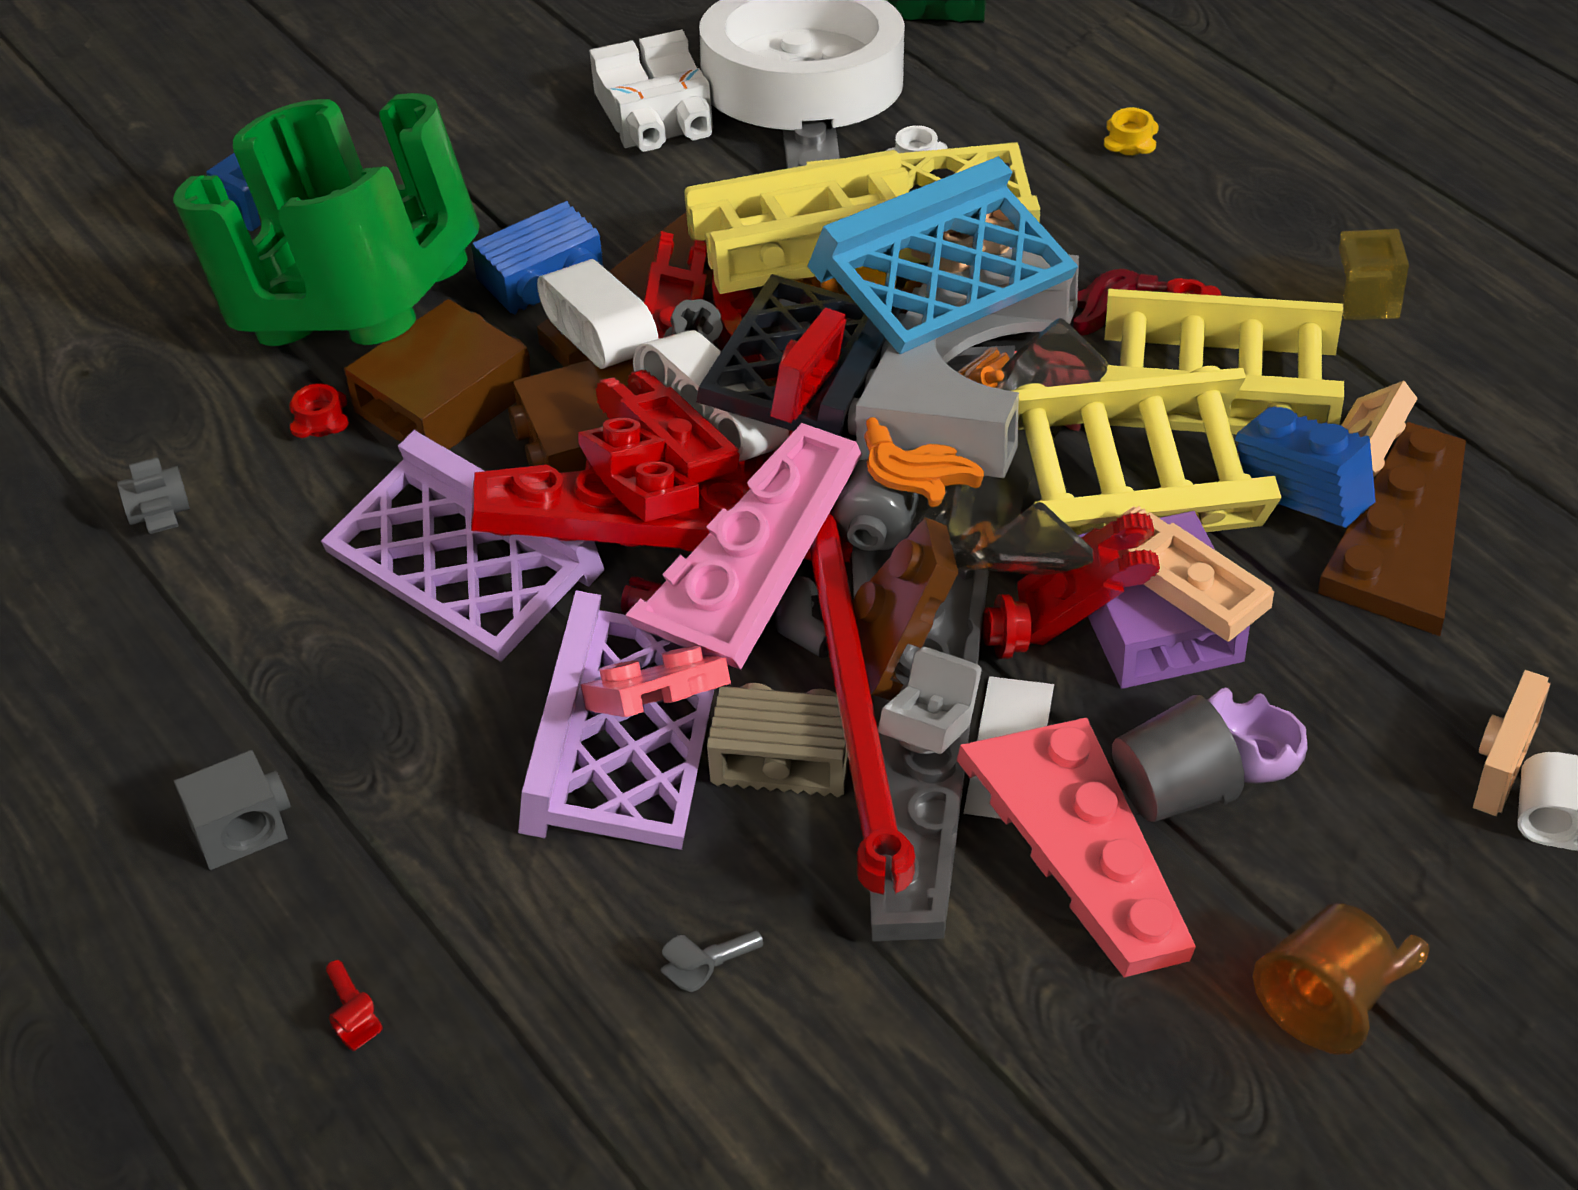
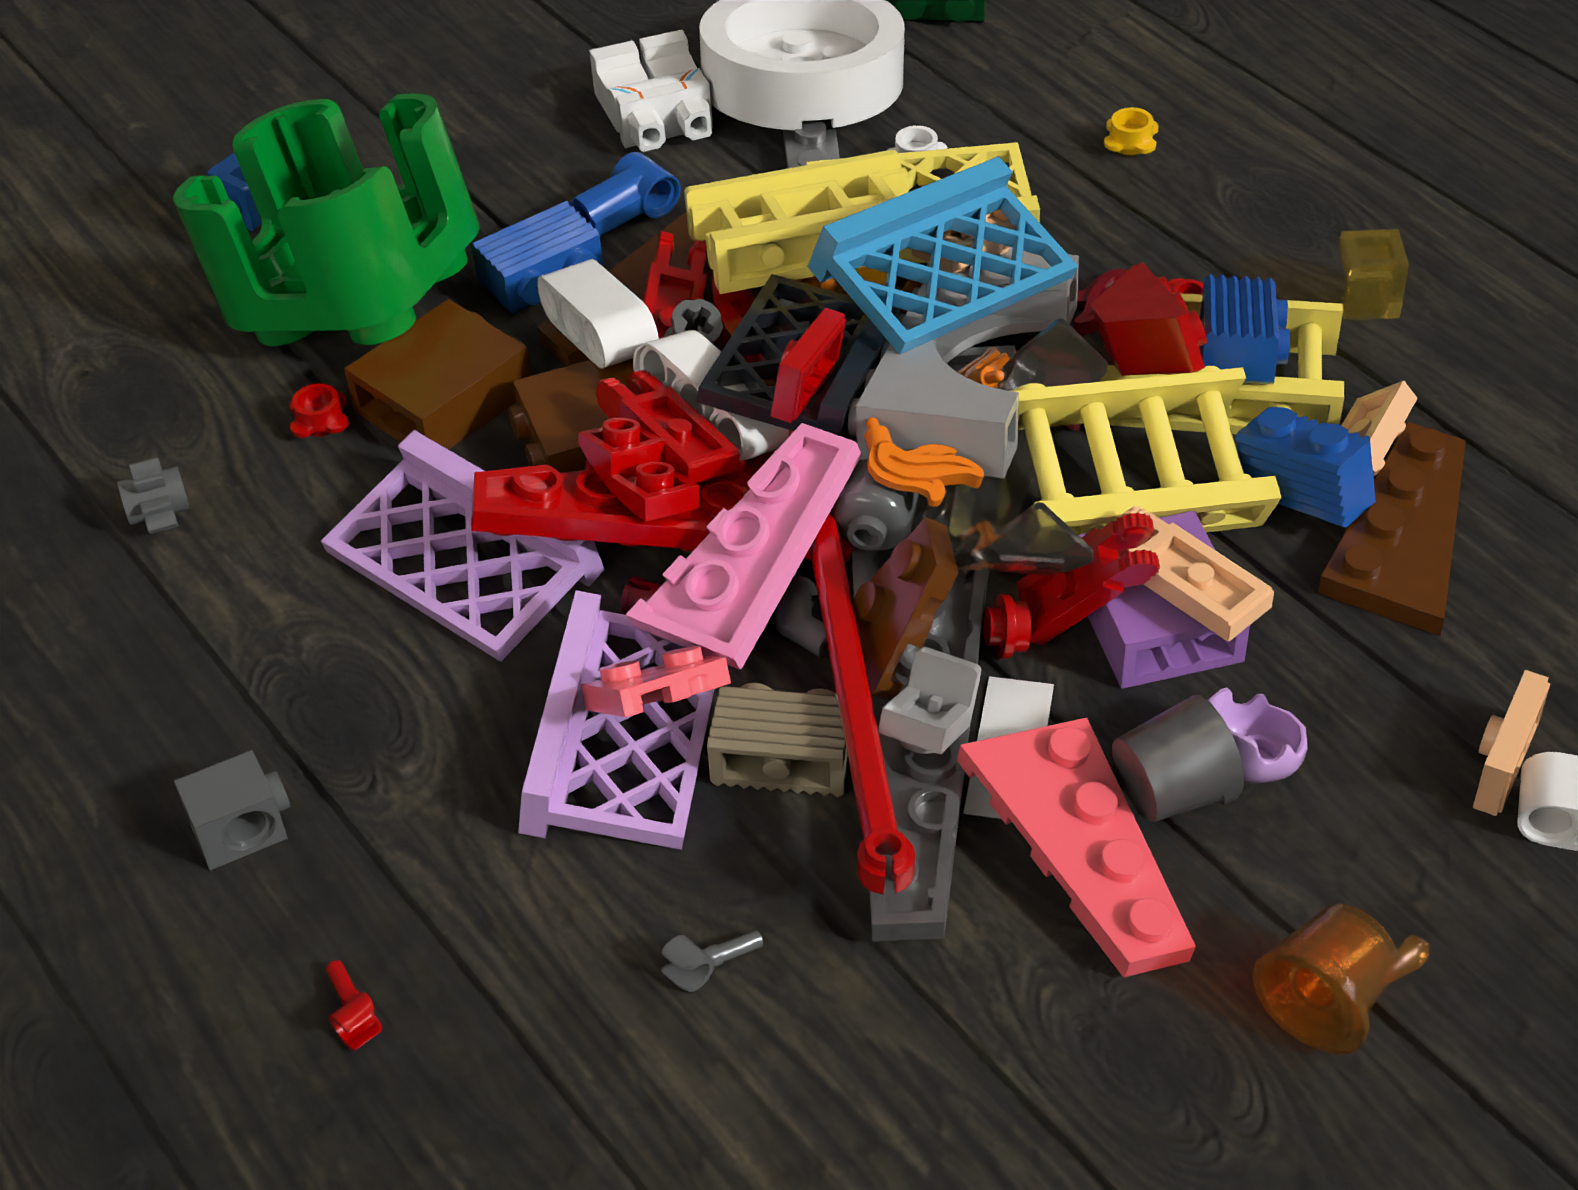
(633, 189): none -> blue piece
(1148, 326): none -> red slope
(1244, 326): none -> blue brick

